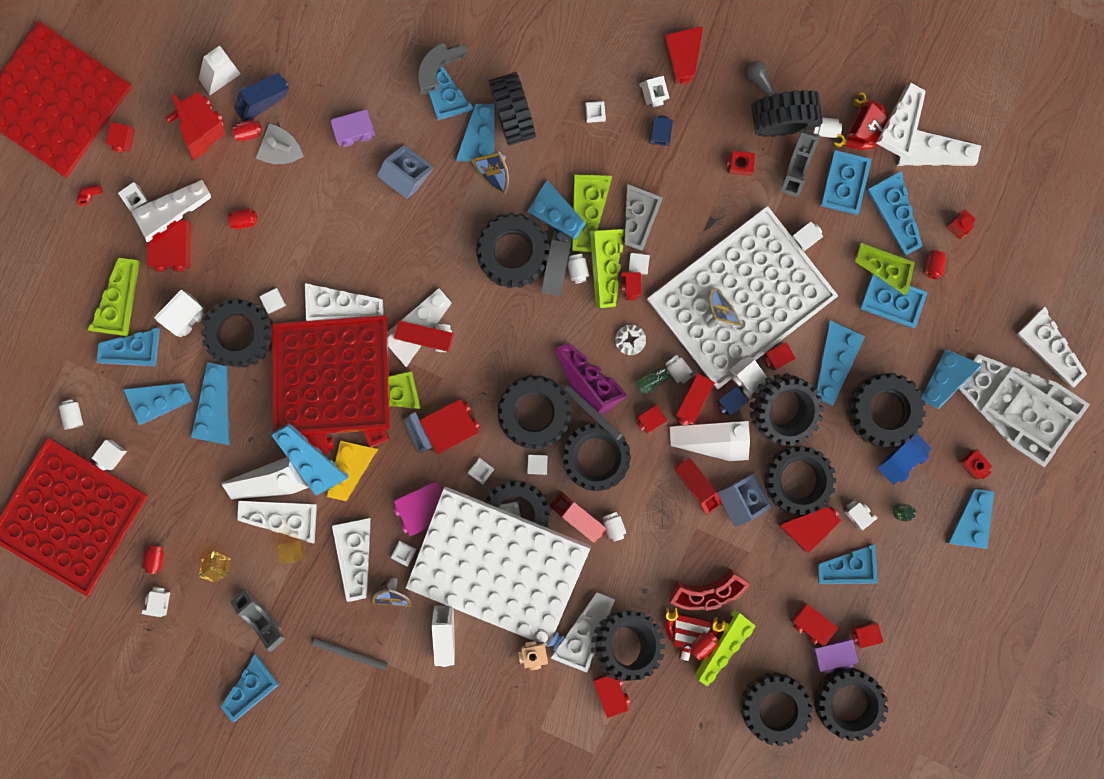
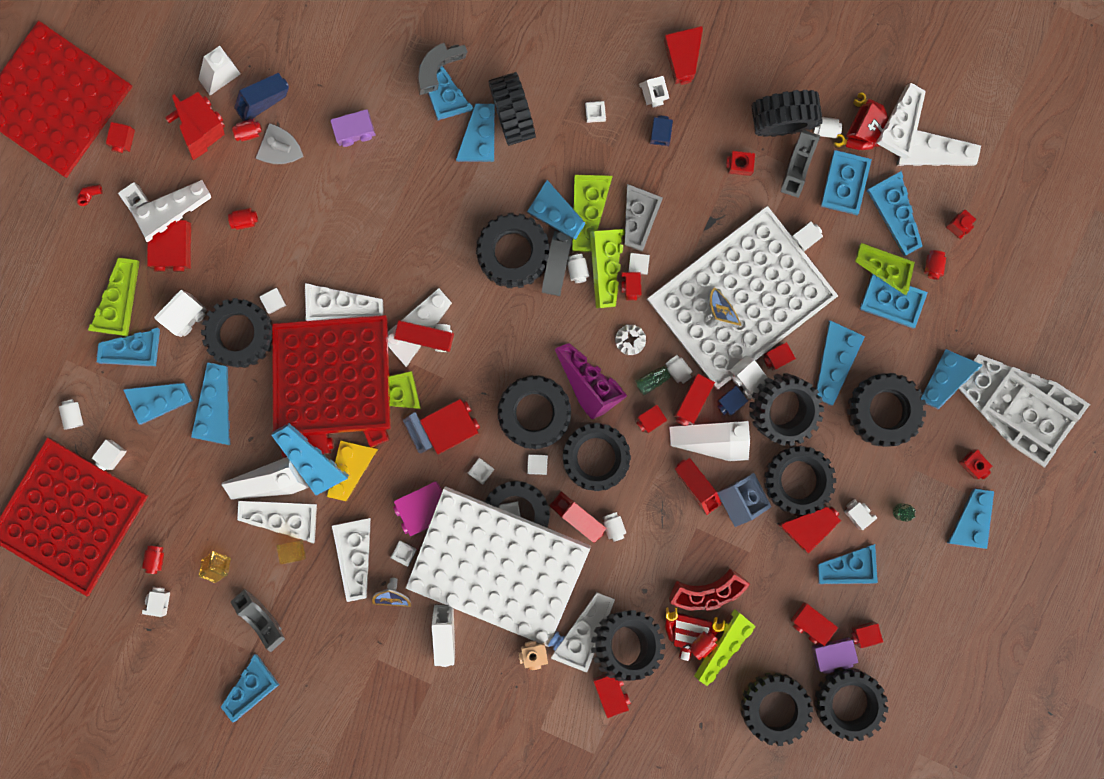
(349, 654): dark grey bar -> none
(405, 171): sand blue slope -> none
(493, 170): shield -> none
(592, 412): dark grey bar -> none
(758, 74): dark grey piece -> none
(904, 459): blue brick -> none
(1046, 341): white wing -> none

